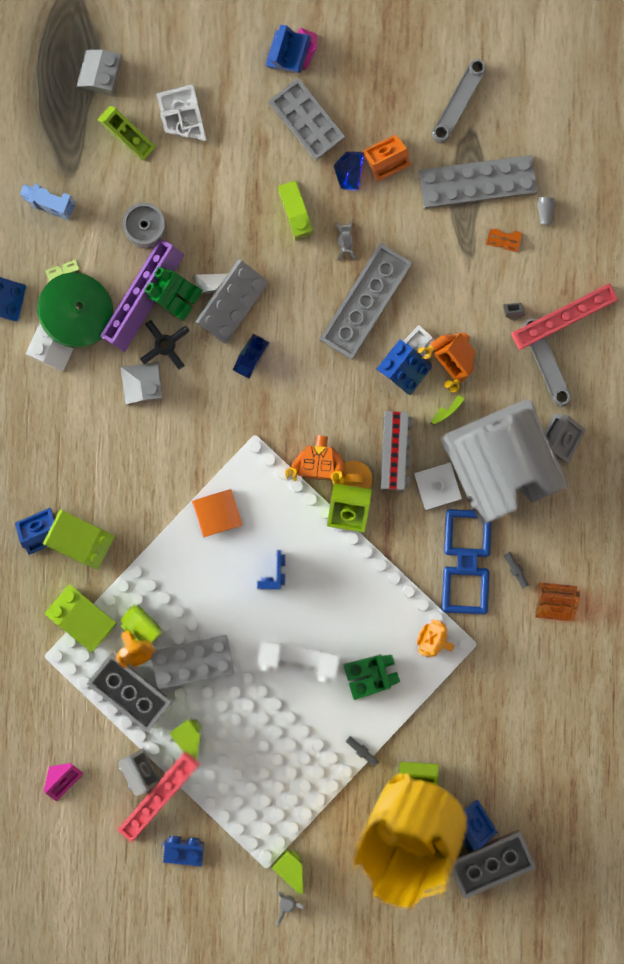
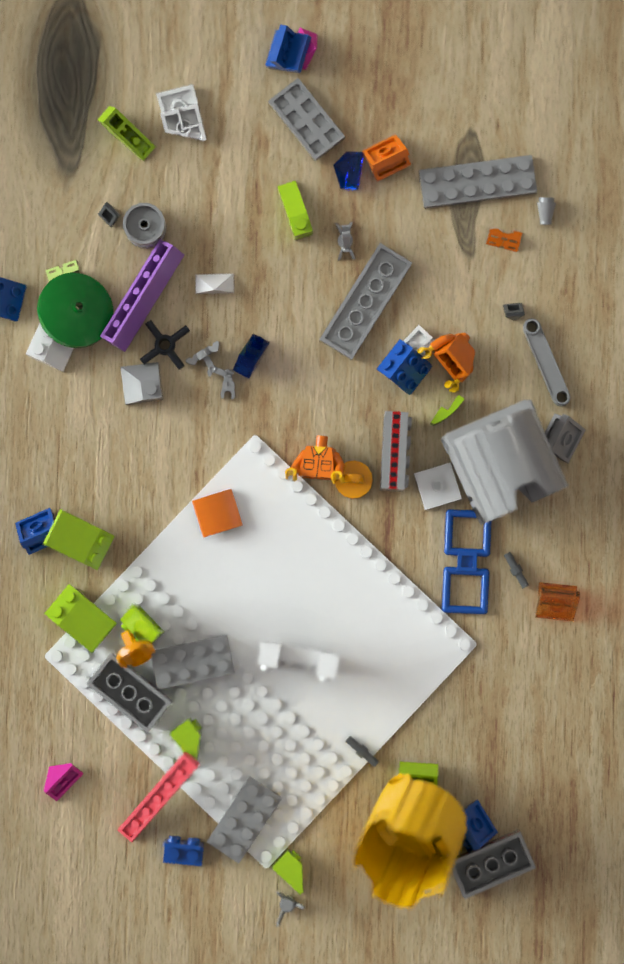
(48, 202): light blue hips -> none
(100, 71): light grey slope -> none
(109, 214): none -> dark grey slope
(139, 772): light grey slope -> none
(167, 288): green hips -> none
(228, 384): none -> light grey piece
(232, 301): light grey plate -> none
(244, 819): none -> light grey plate
(267, 582): blue bracket -> none
(349, 507): lime slope -> none
(376, 674): green hips -> none
(433, 639): light orange tile -> none
(459, 101): light grey piece -> none
(564, 316): coral tile -> none

